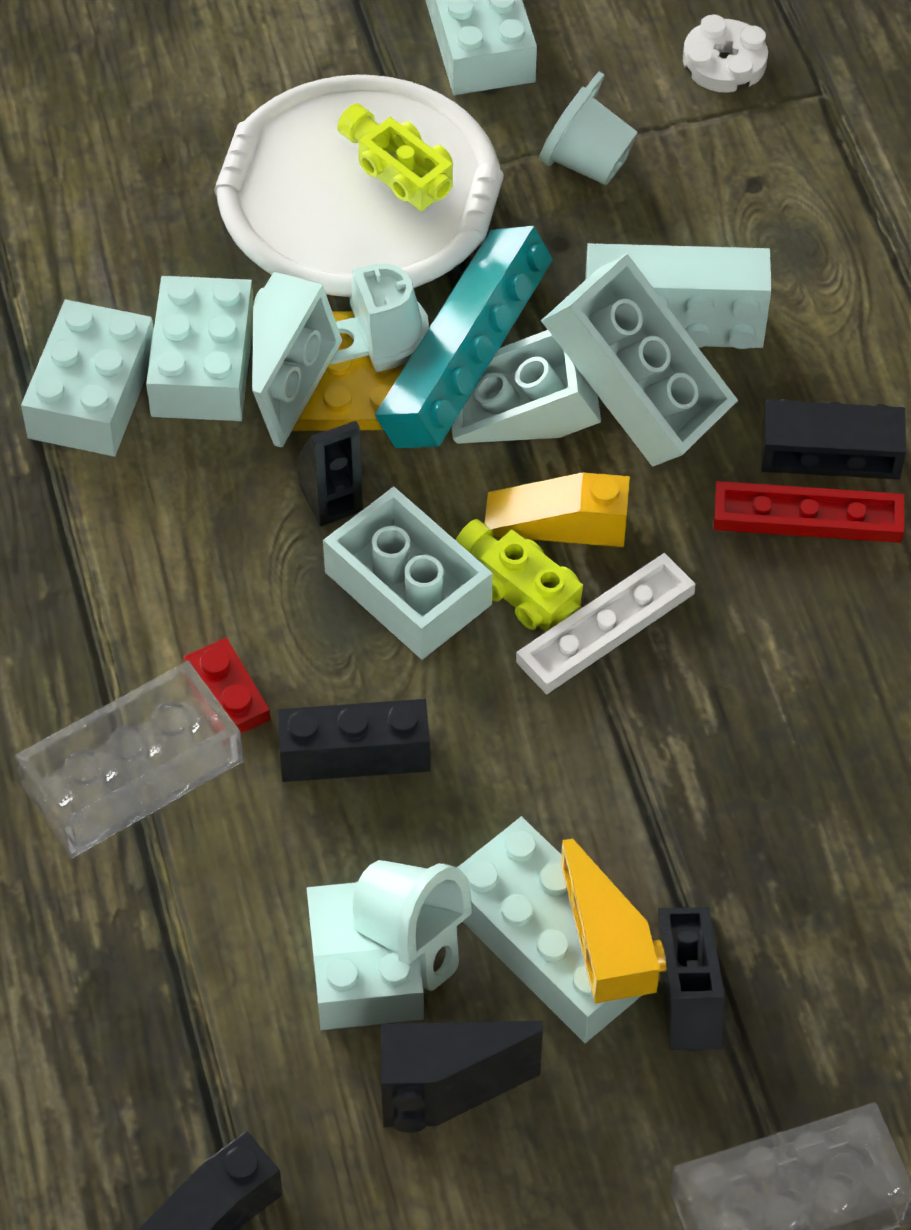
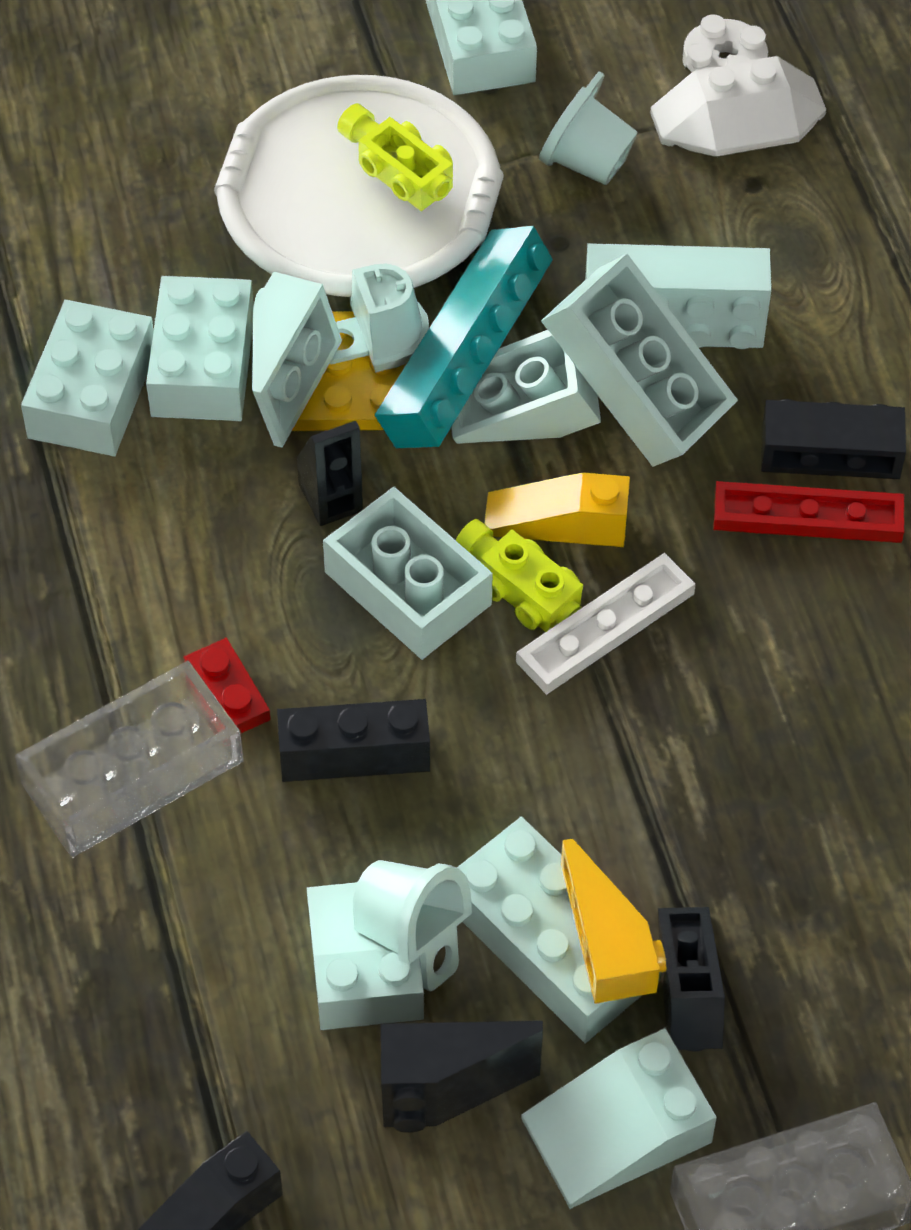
(621, 1119): none -> light aqua slope
(739, 108): none -> white wedge

